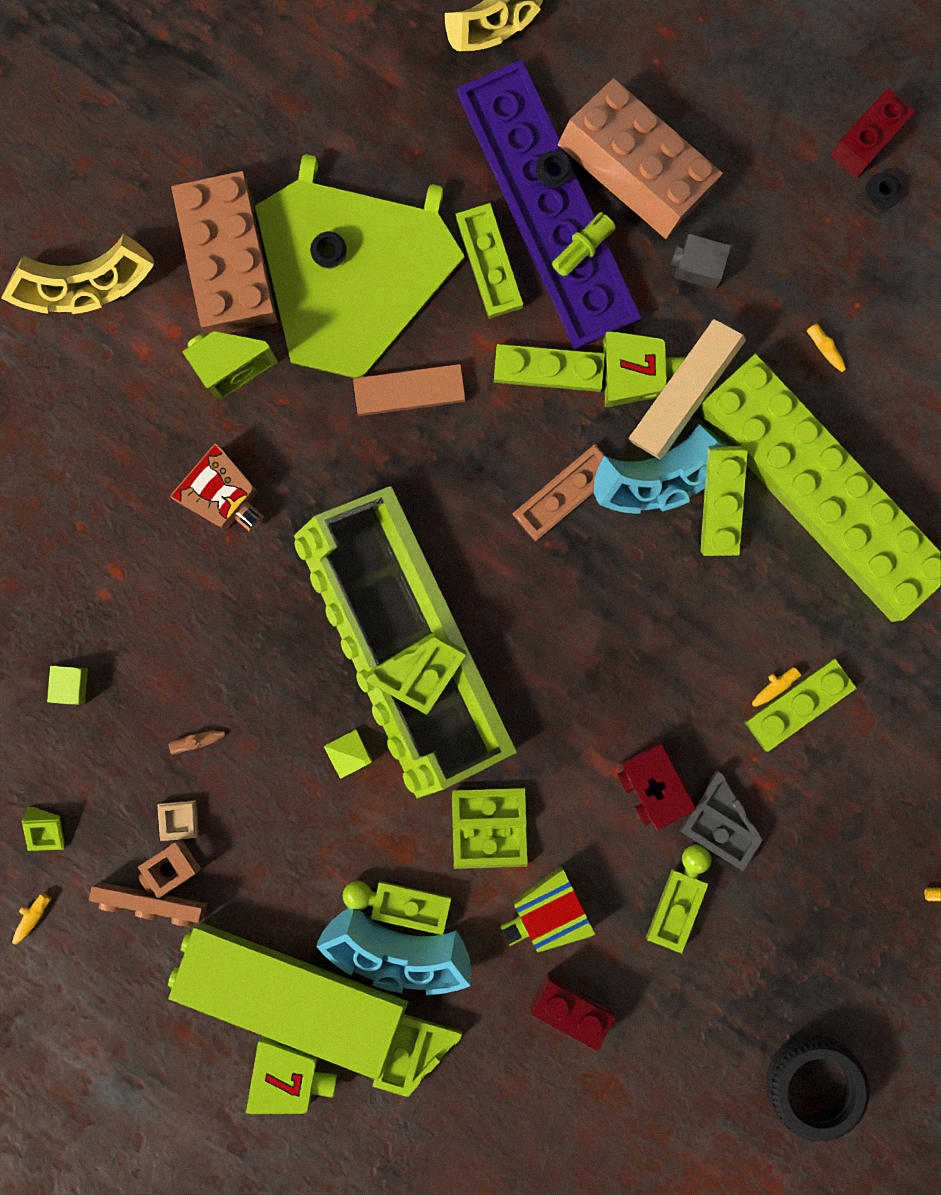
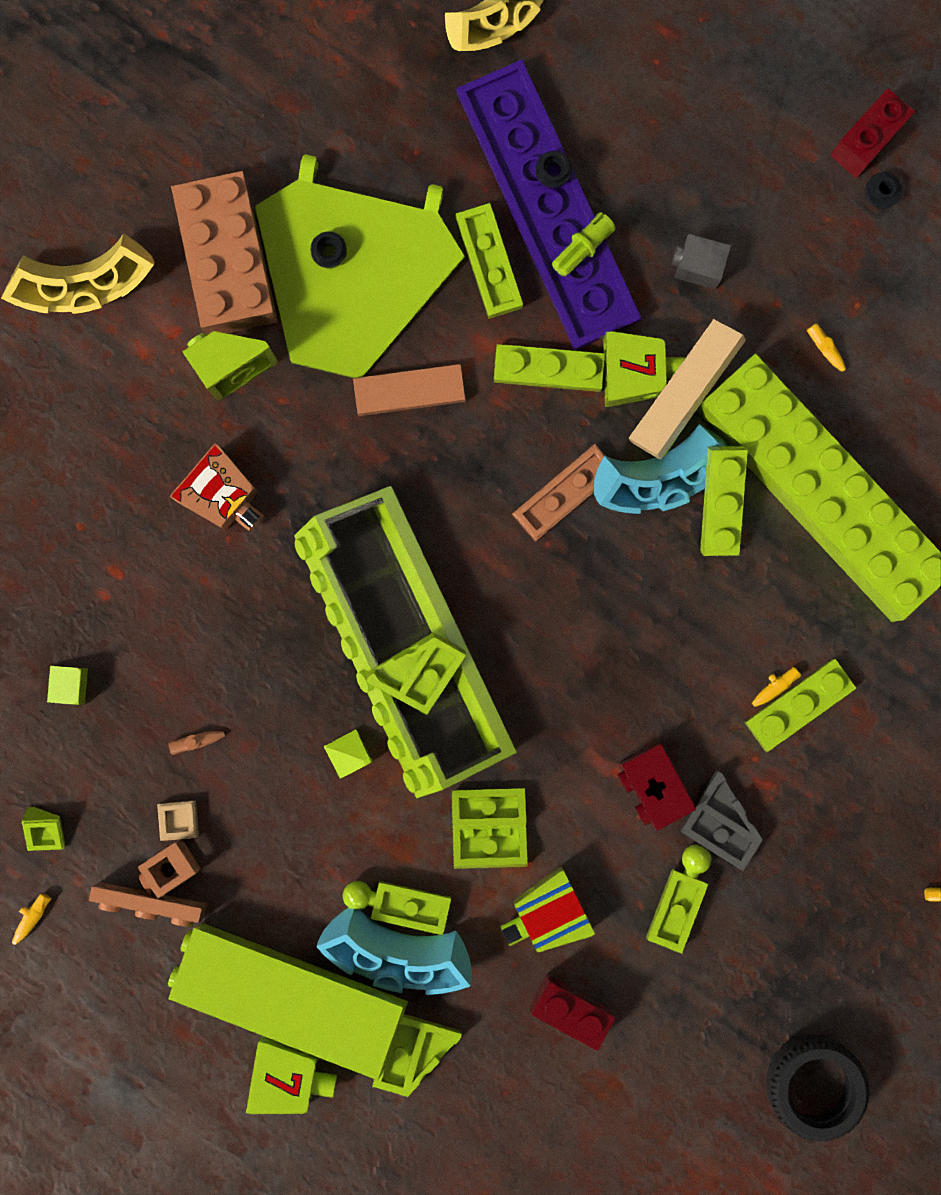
(639, 158): nougat brick -> none

